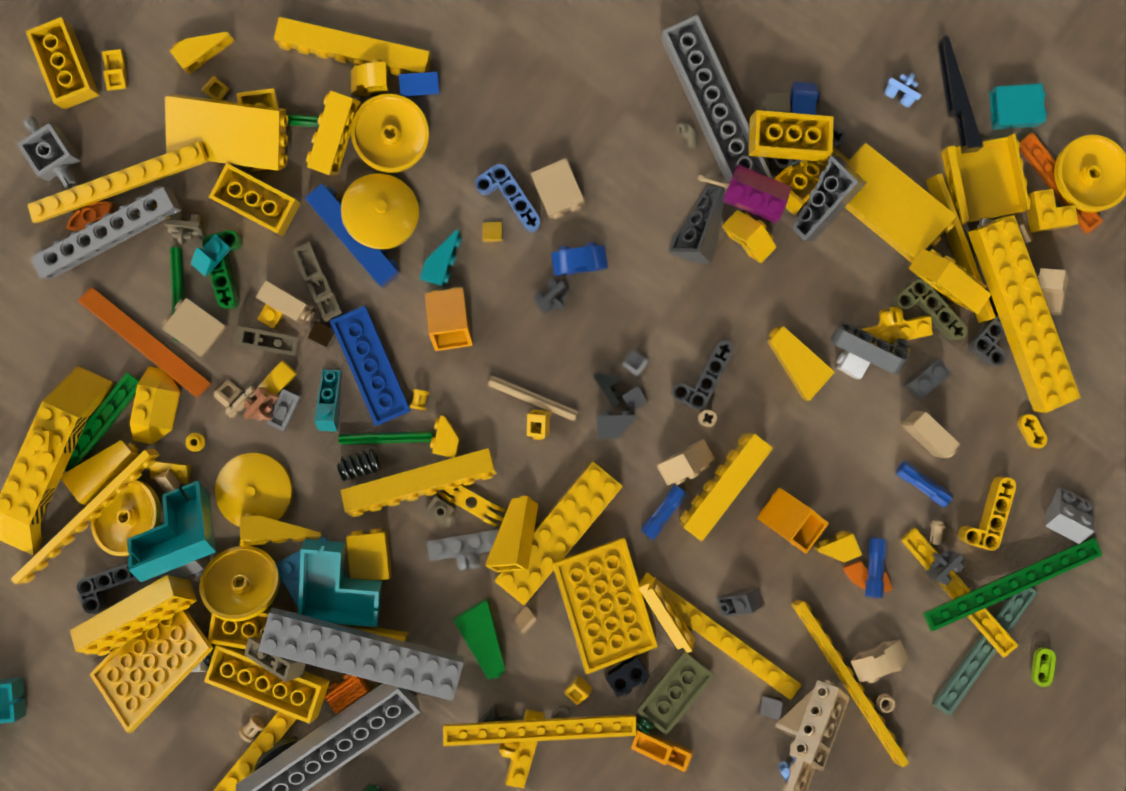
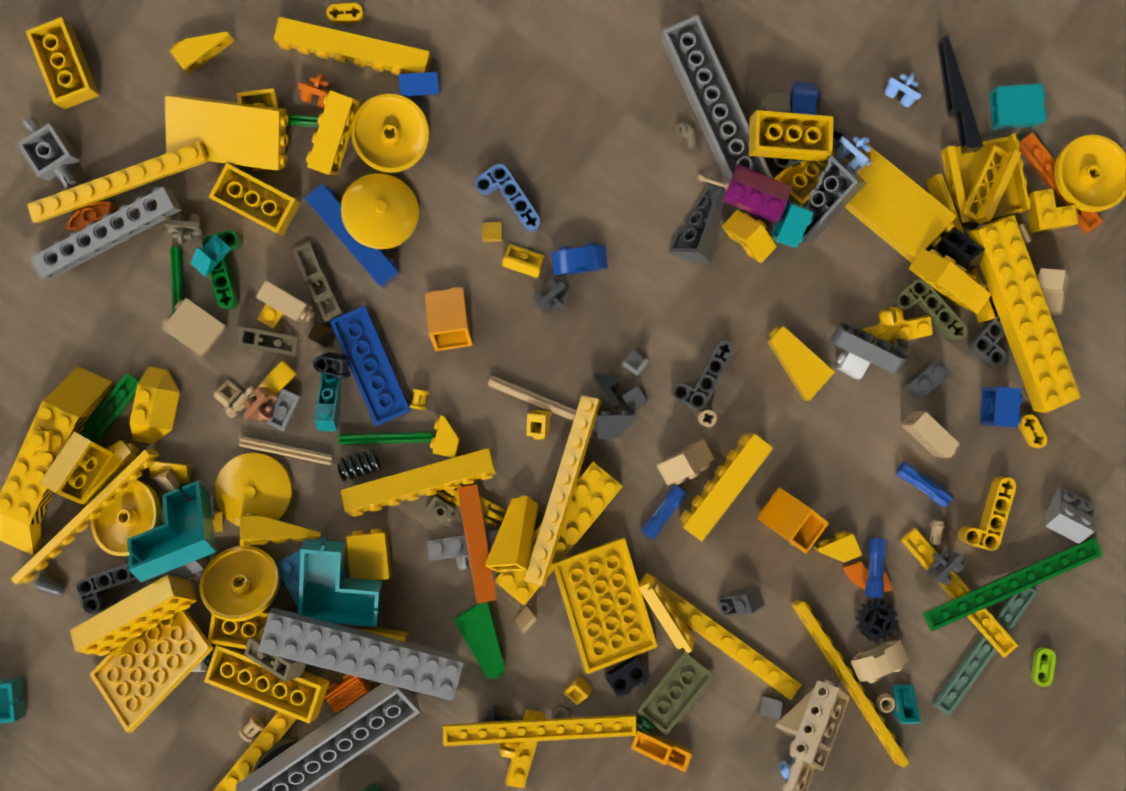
(49, 585): none -> dark grey cone
(76, 468): none -> yellow brick
(116, 70): yellow slope -> none
(144, 342): orange tile -> none
(201, 442): yellow plate -> none
(215, 88): yellow slope -> none
(218, 521): none -> yellow plate
(286, 450): none -> tan axle
(308, 89): none -> orange hips
(333, 364): none -> black piece
(343, 17): none -> yellow beam
(369, 78): yellow brick -> none
(438, 263): teal slope -> none
(476, 543): none -> orange tile
(523, 260): none -> yellow slope
(557, 189): tan brick -> none
(562, 491): none -> yellow plate
(792, 224): none -> teal brick
(860, 159): none -> light blue hips
(882, 628): none -> black gear
(906, 704): none -> teal slope
(961, 249): none -> black brick
(997, 186): none -> yellow fence
(1001, 406): none -> blue brick

